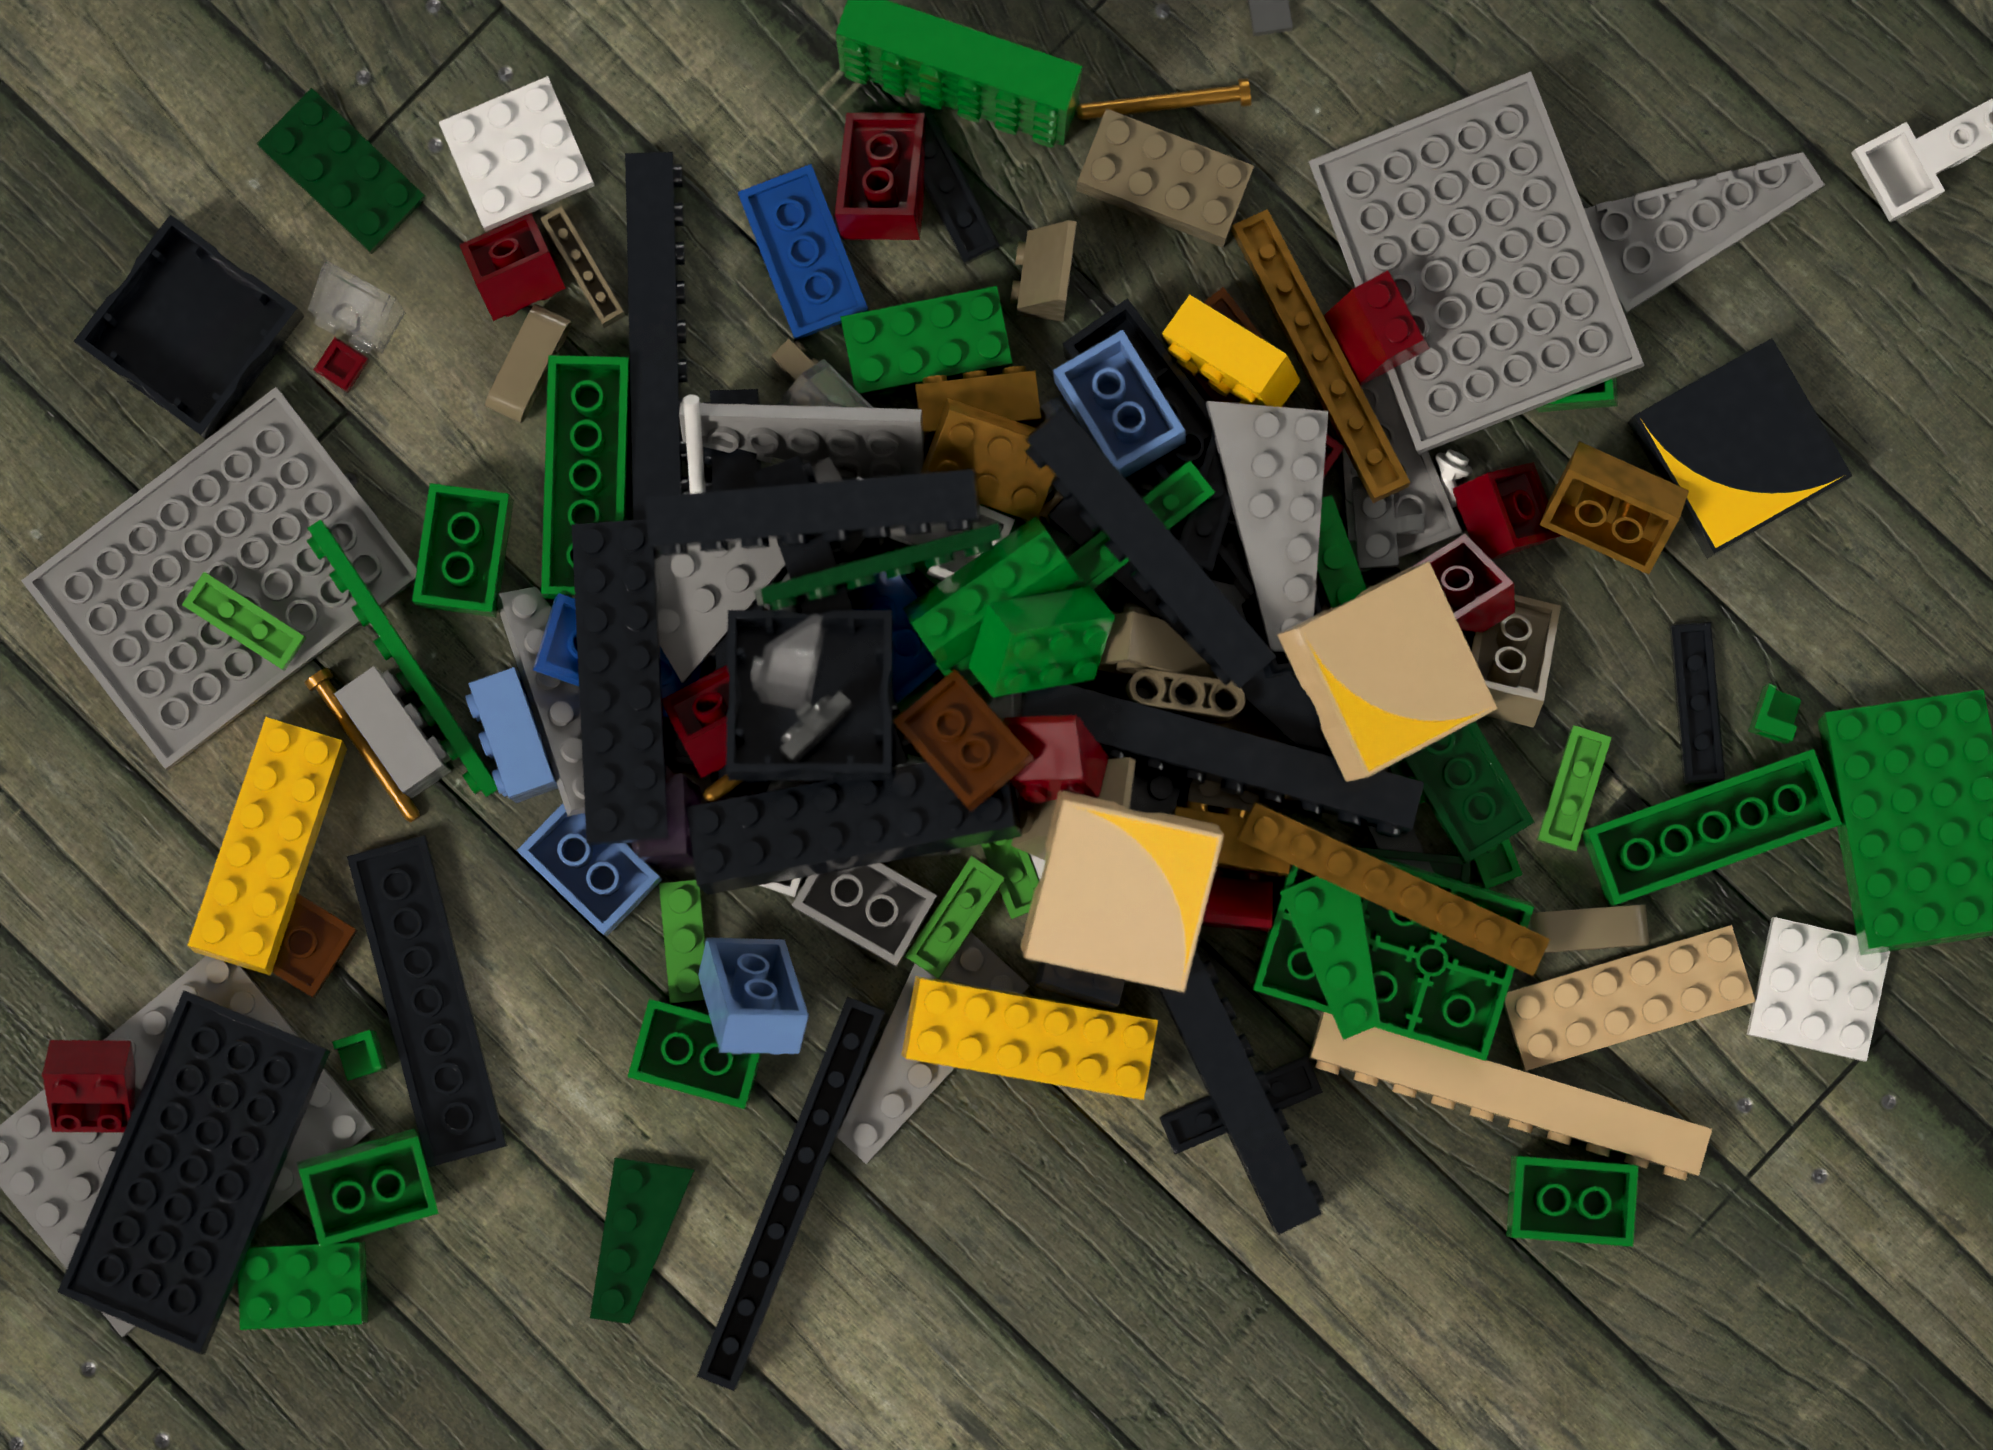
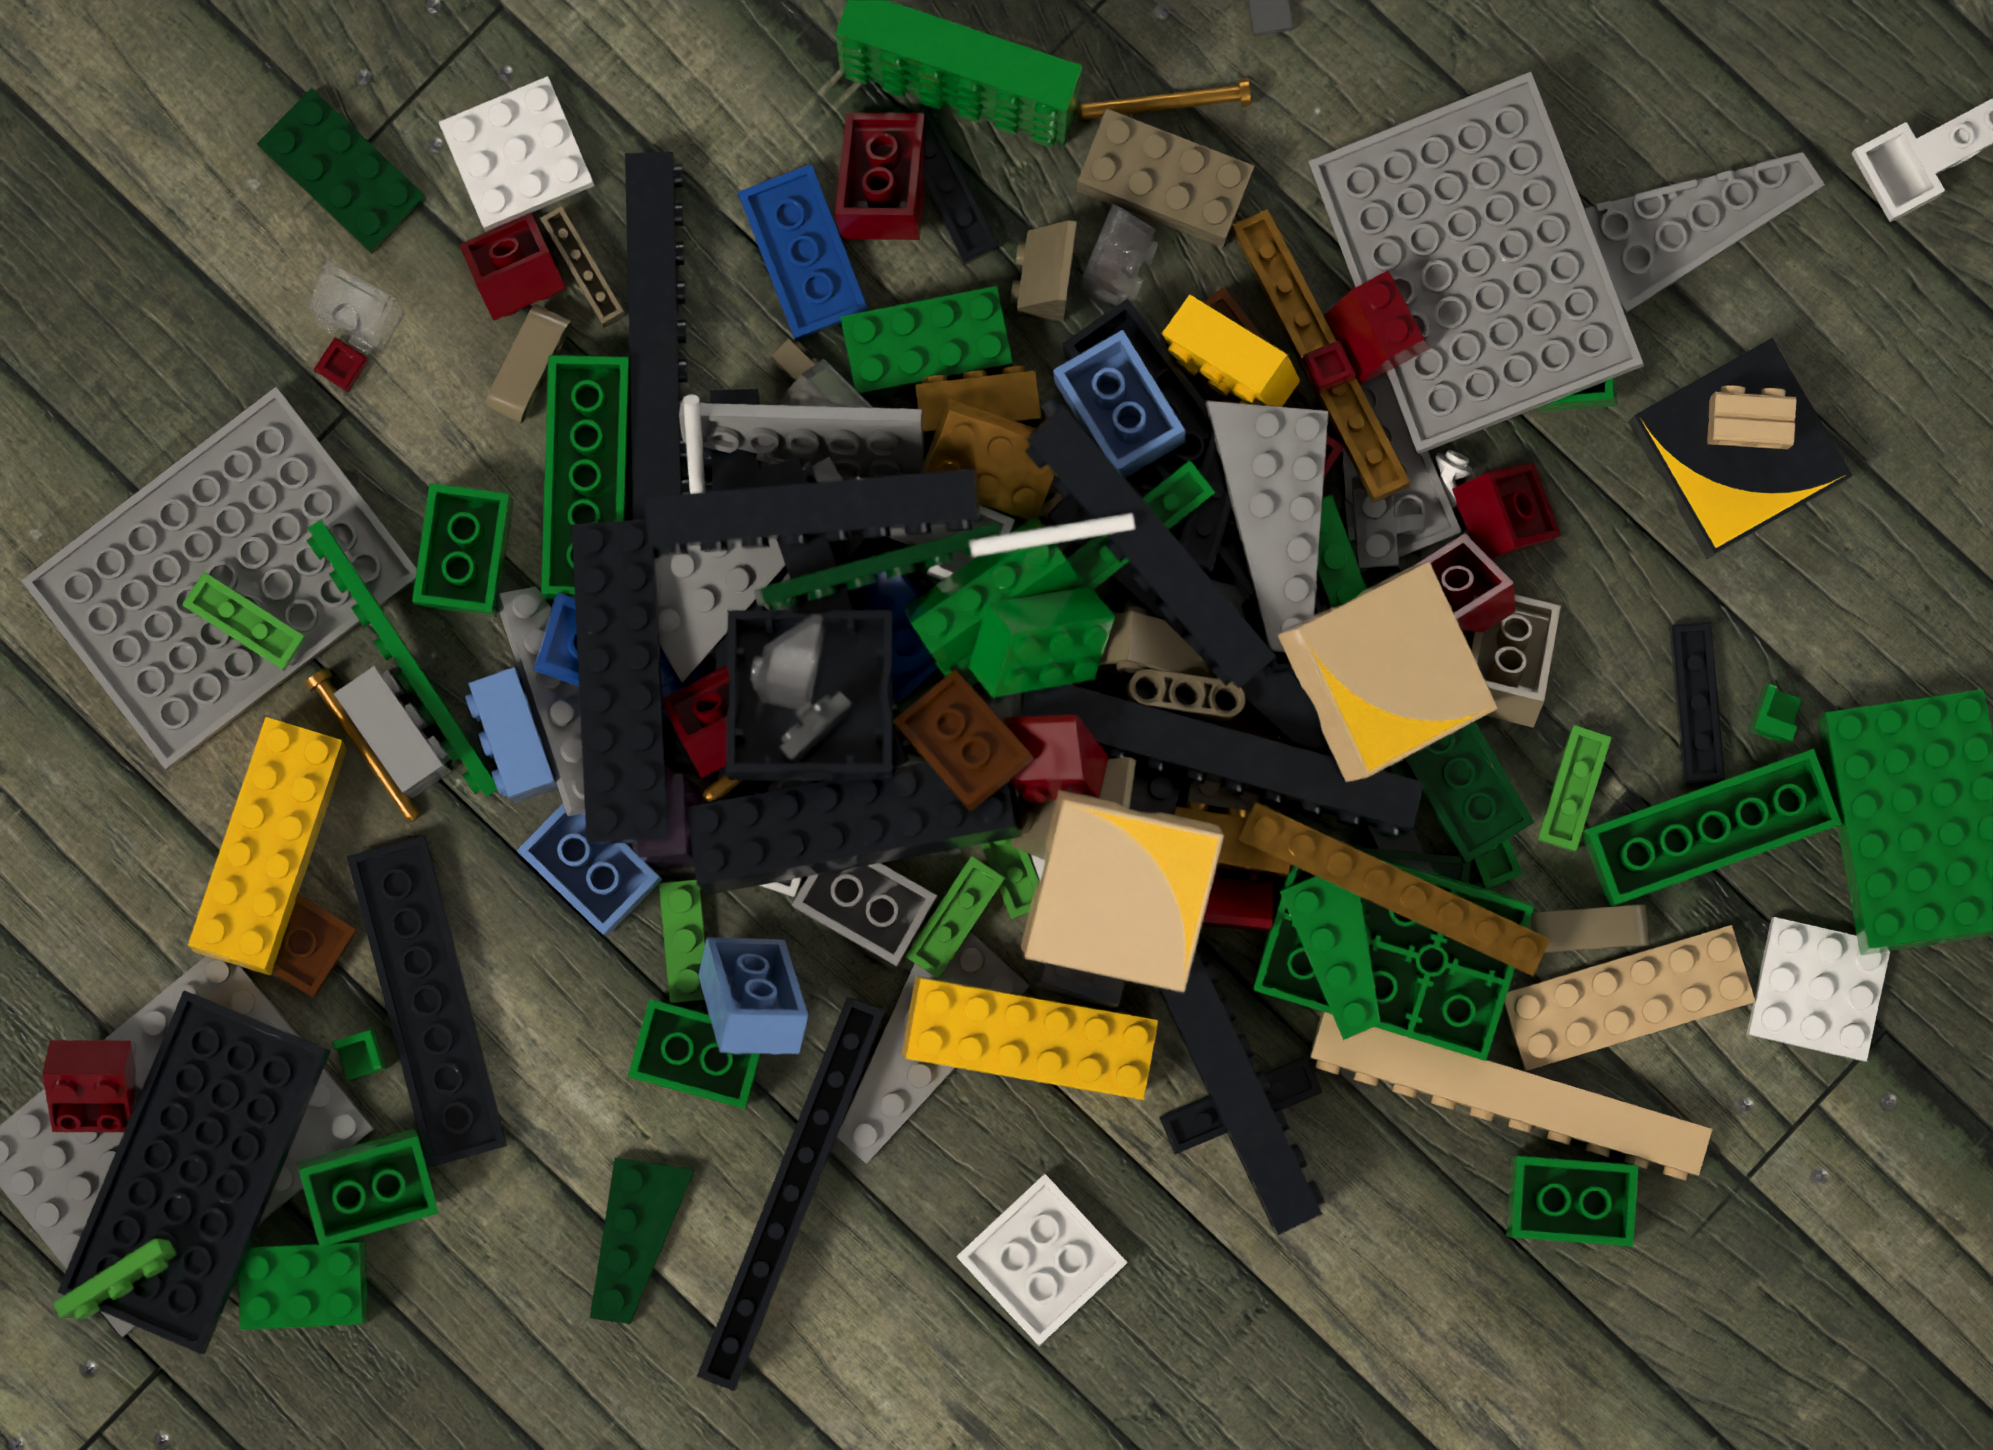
(115, 1280): none -> bright green plate
(189, 328): black tile -> none
(1041, 1259): none -> white plate
(1052, 534): none -> white bar
(1118, 258): none -> clear slope
(1329, 367): none -> dark red tile
(1614, 508): pearl gold brick -> none
(1751, 418): none -> tan brick

